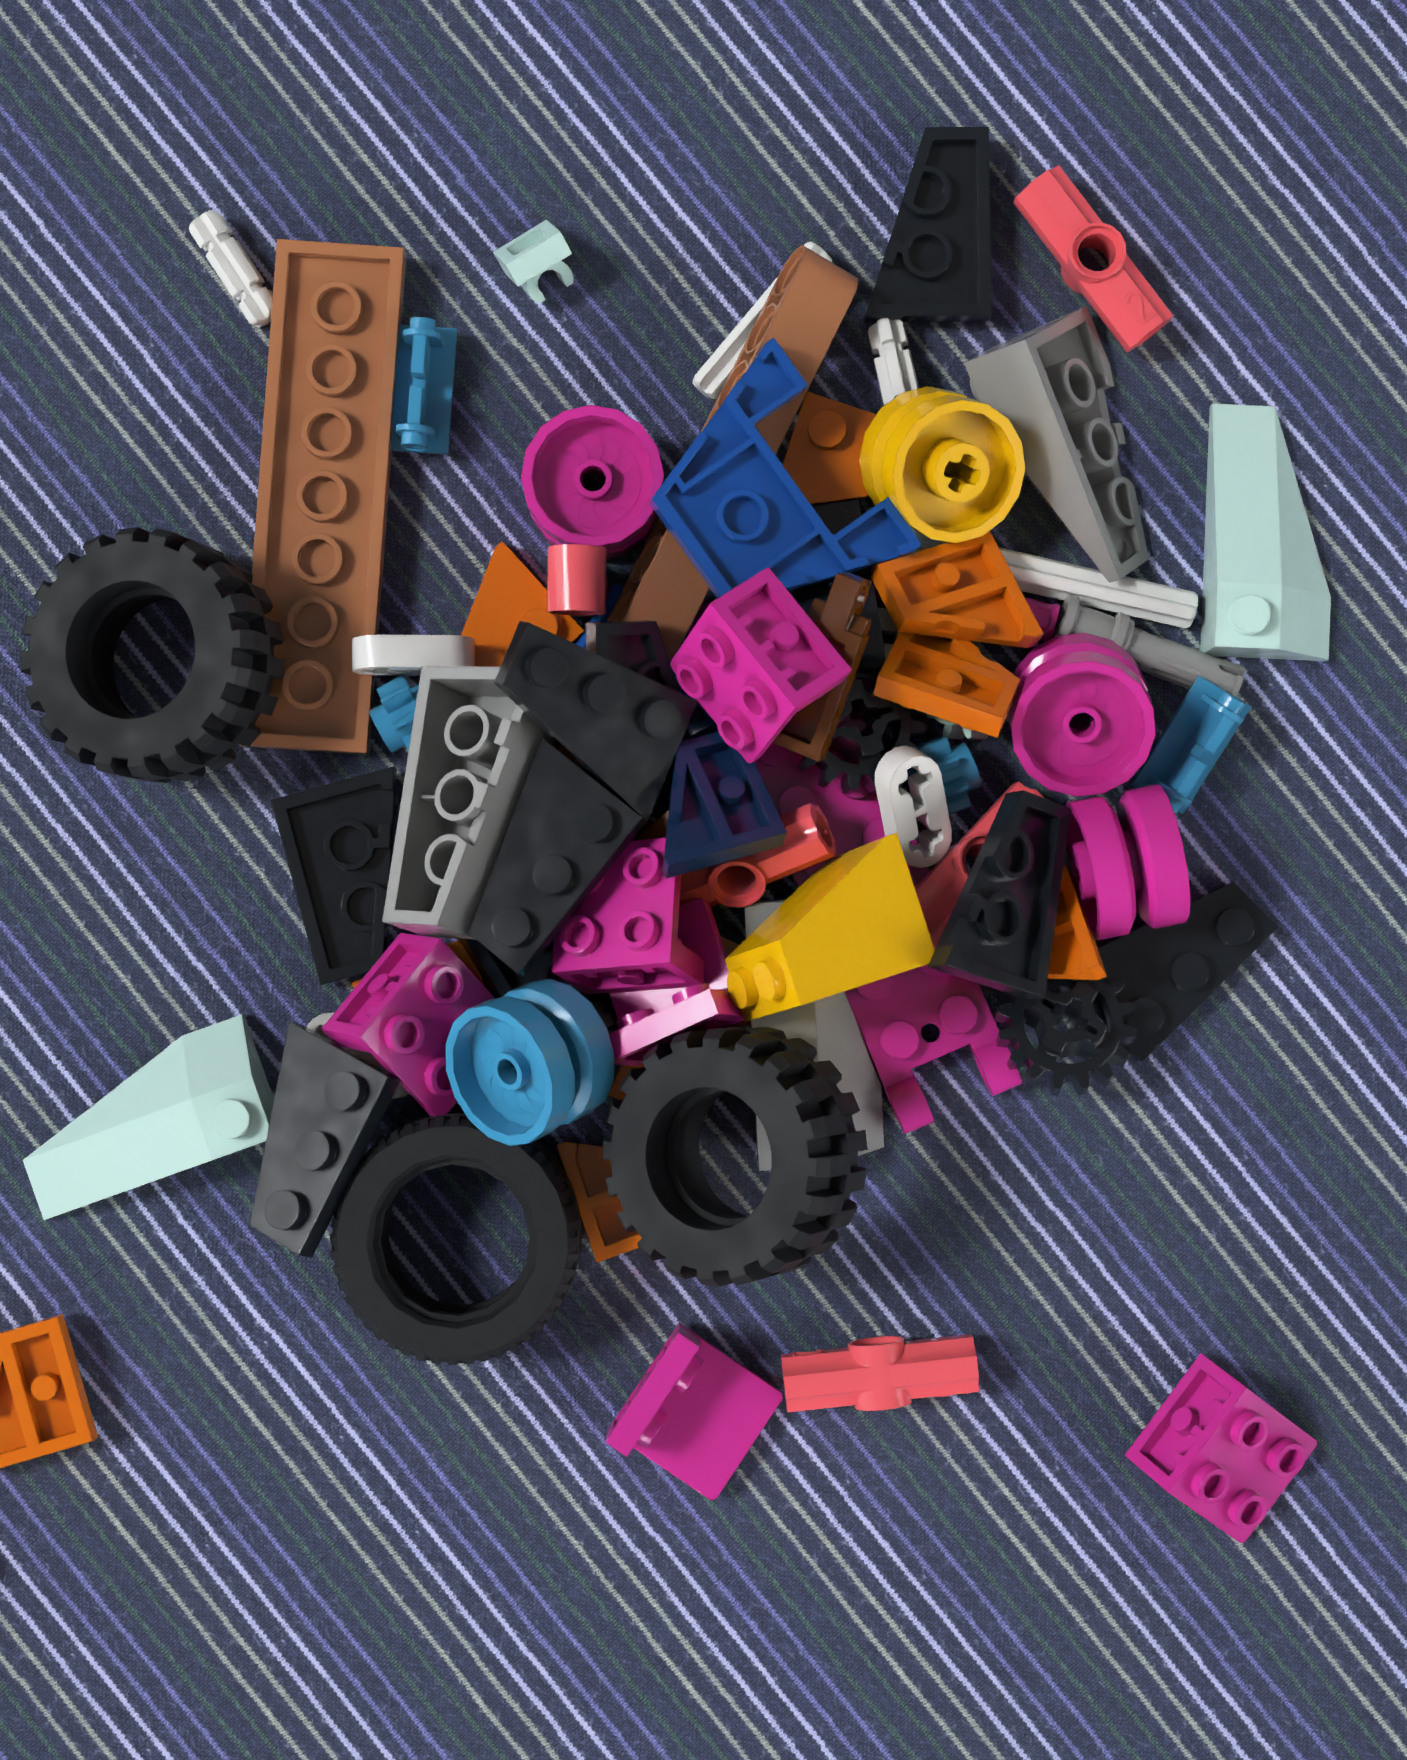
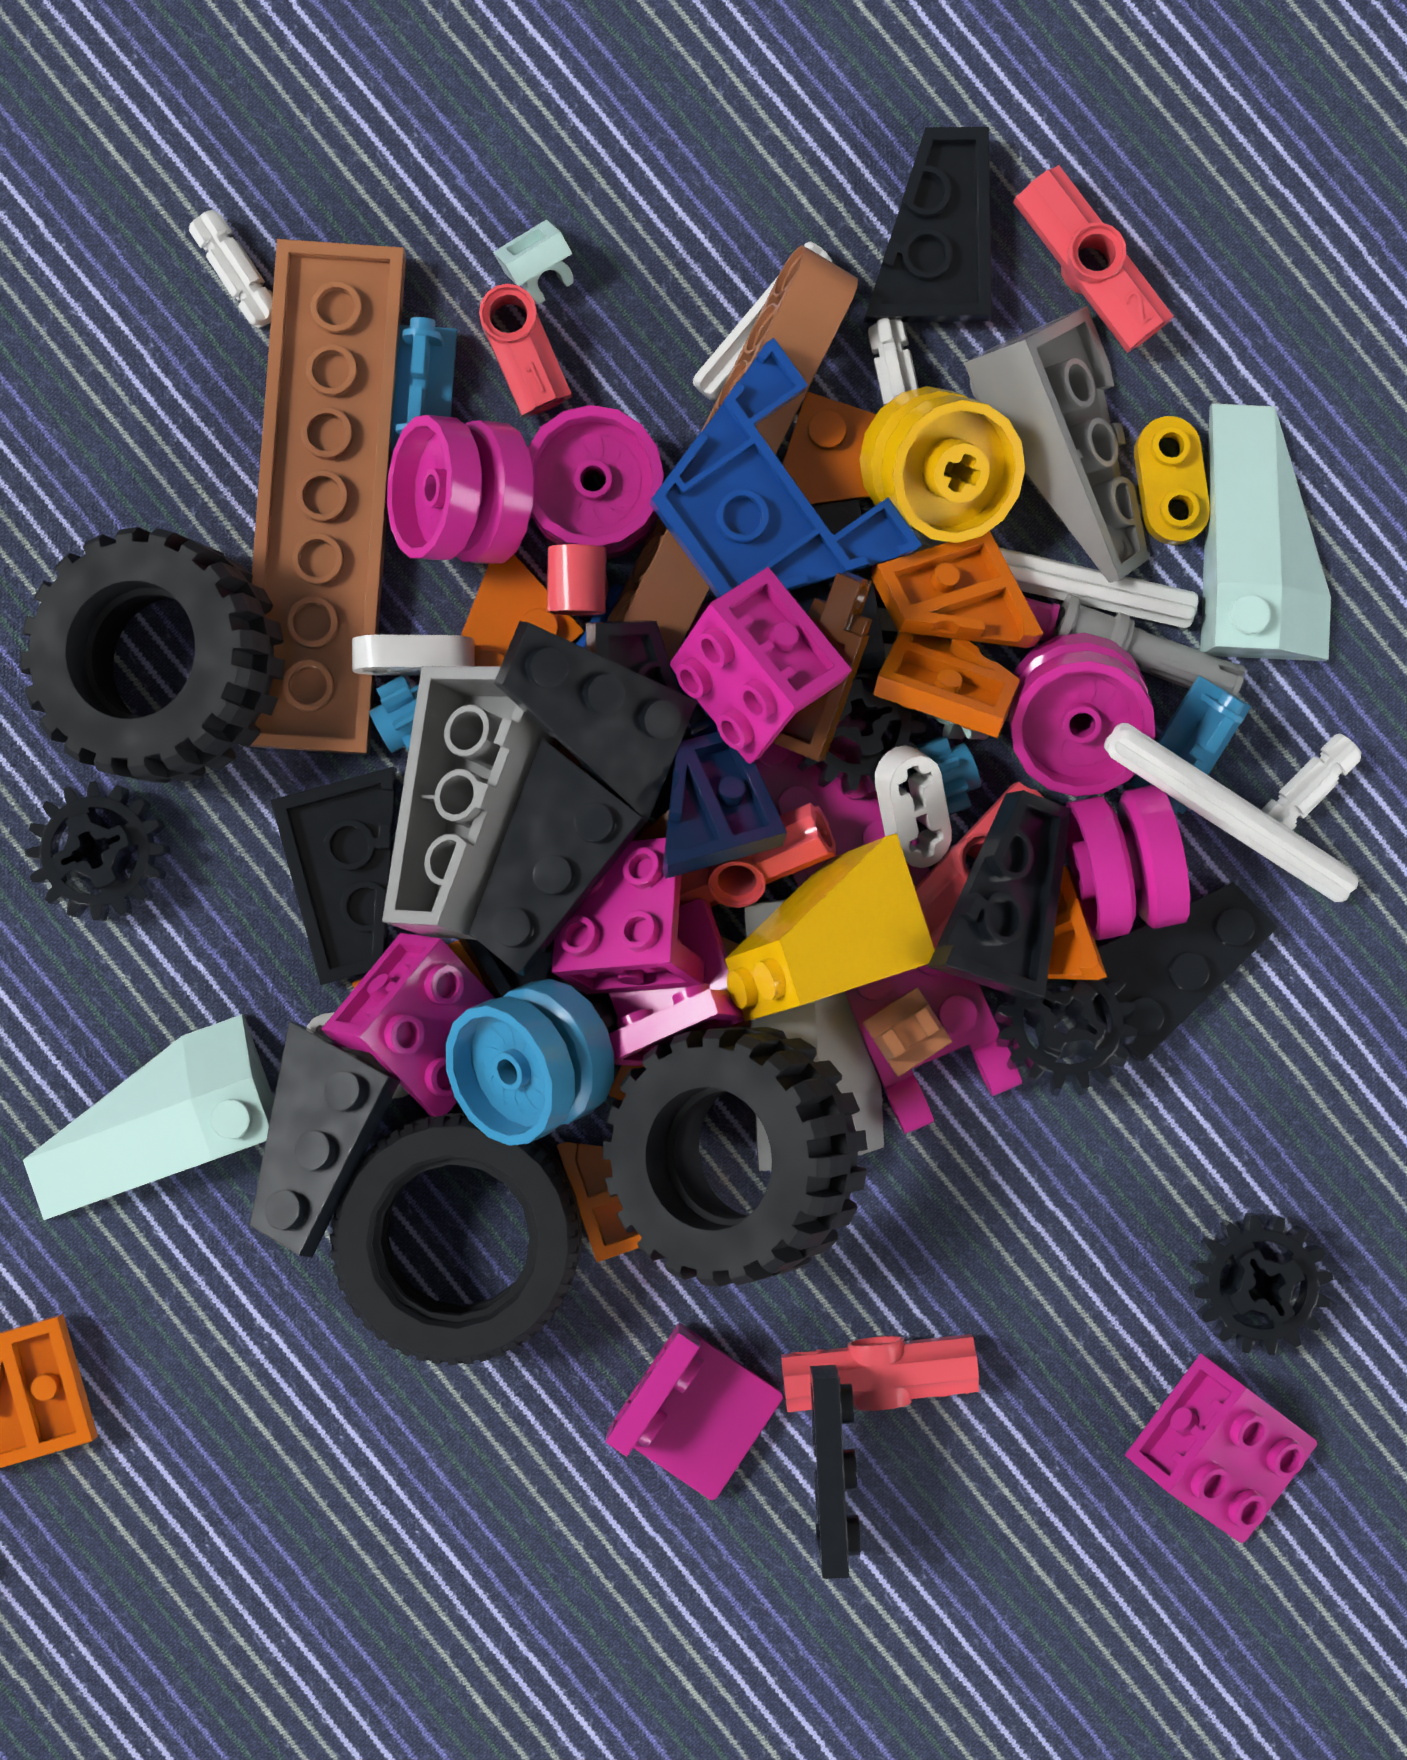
(84, 826): none -> black gear
(459, 490): none -> dark pink wheel
(524, 355): none -> coral piece
(836, 1471): none -> black wing
(907, 1032): none -> nougat tile
(1172, 478): none -> yellow plate
(1230, 812): none -> white axle
(1286, 1271): none -> black gear
(1314, 781): none -> white axle

